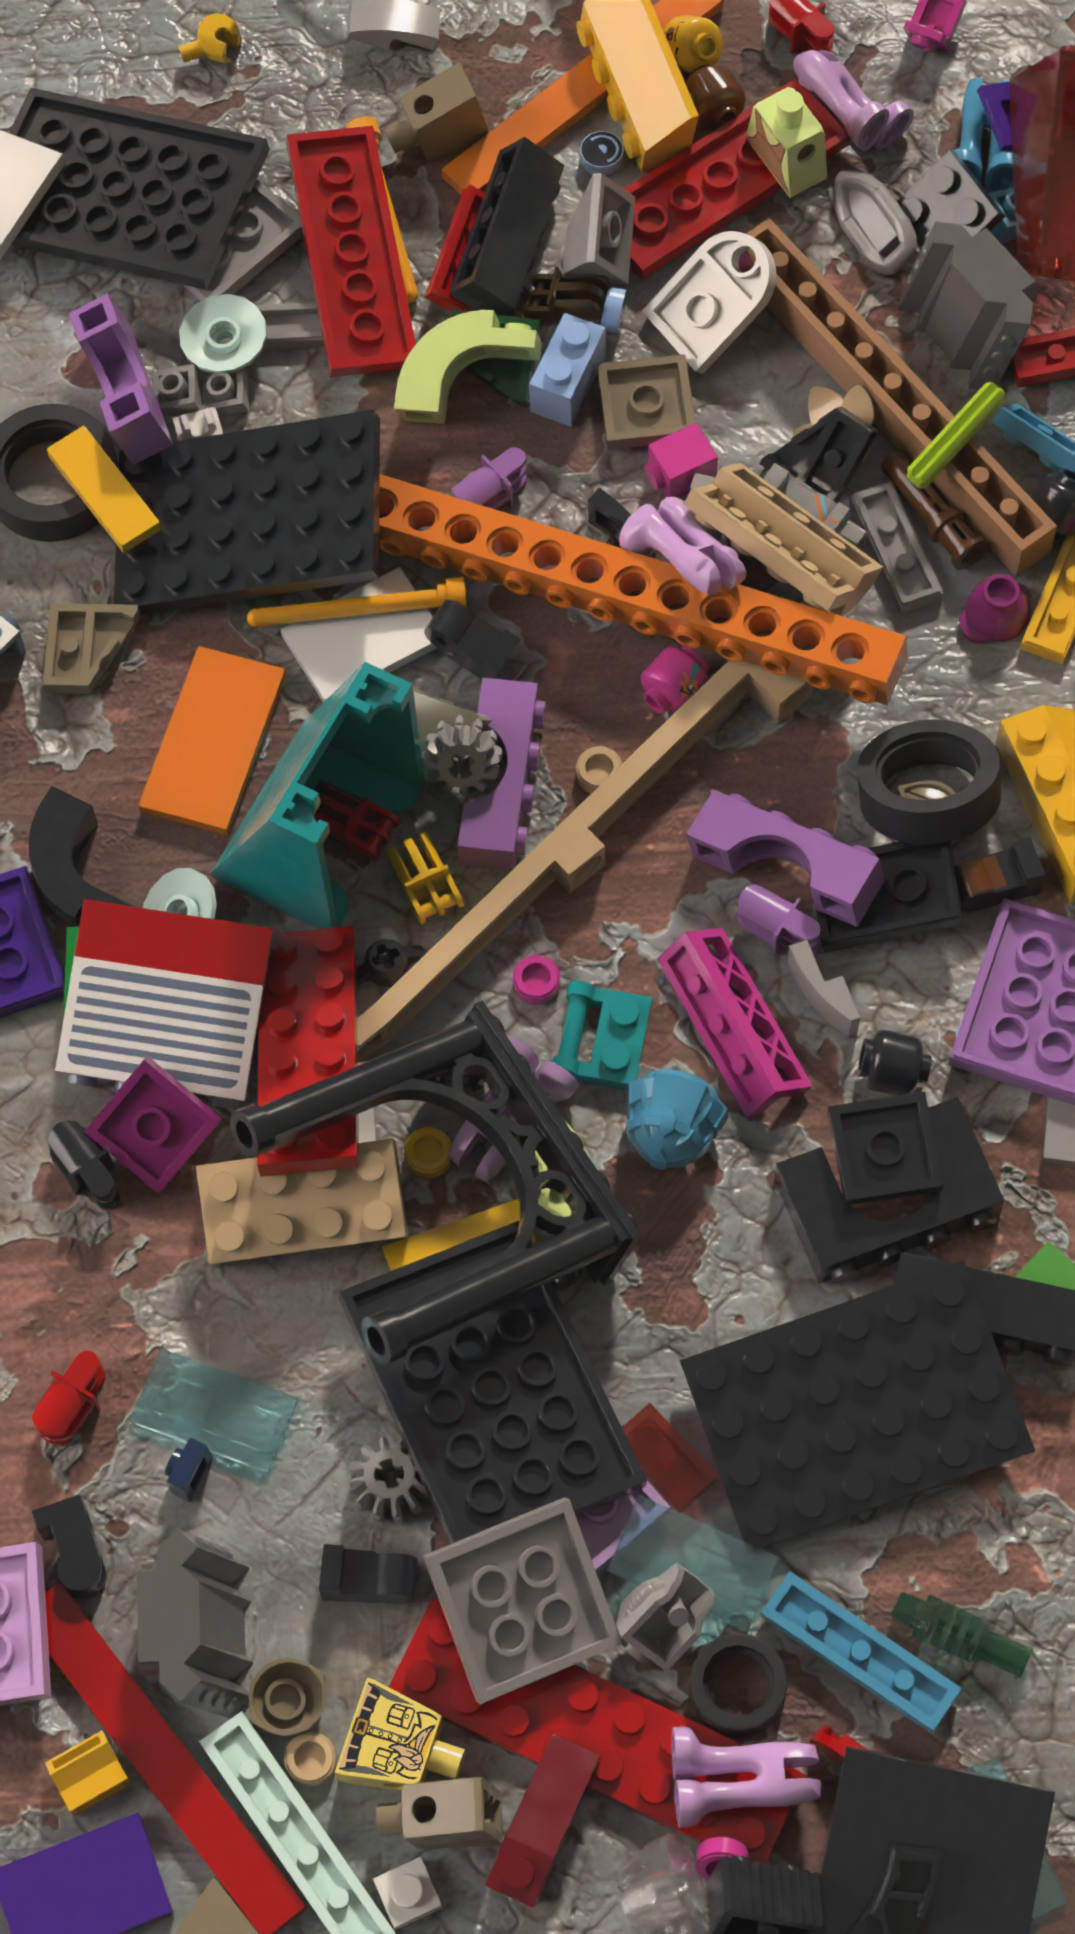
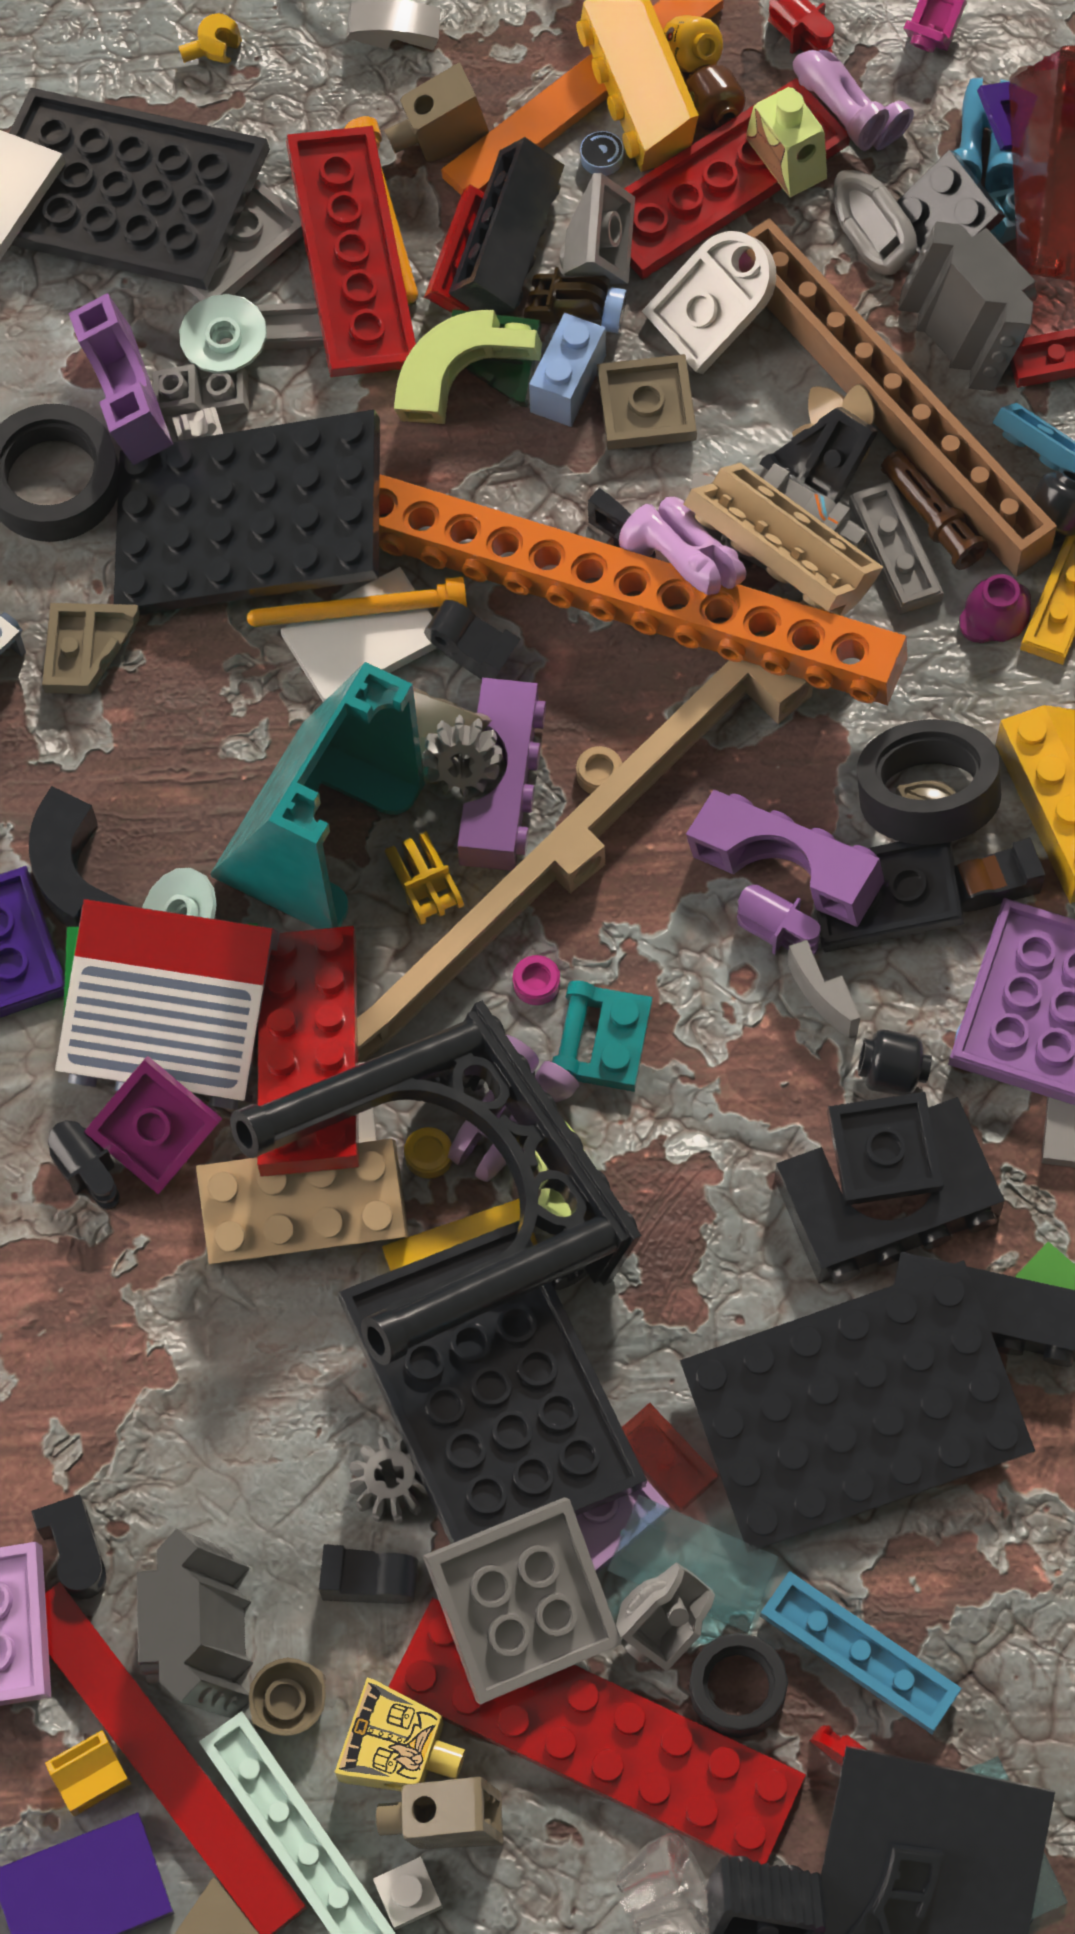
(69, 1399): red arm -> none
(103, 489): yellow tile -> none
(187, 1468): dark blue plate -> none
(212, 740): orange tile -> none
(216, 1408): clear light blue piece -> none
(310, 1759): tan tile -> none
(351, 818): red arm -> none
(390, 970): black piece -> none
(495, 480): medium lavender arm -> none
(543, 1821): dark red slope -> none
(673, 678): dark pink head -> none
(673, 1117): dark azure helmet -> none
(677, 459): dark pink brick -> none
(712, 1850): dark pink tile -> none
(726, 1020): dark pink fence -> none
(766, 1760): lavender piece -> none
(955, 435): lime axle -> none
(960, 1633): clear green hinge -> none

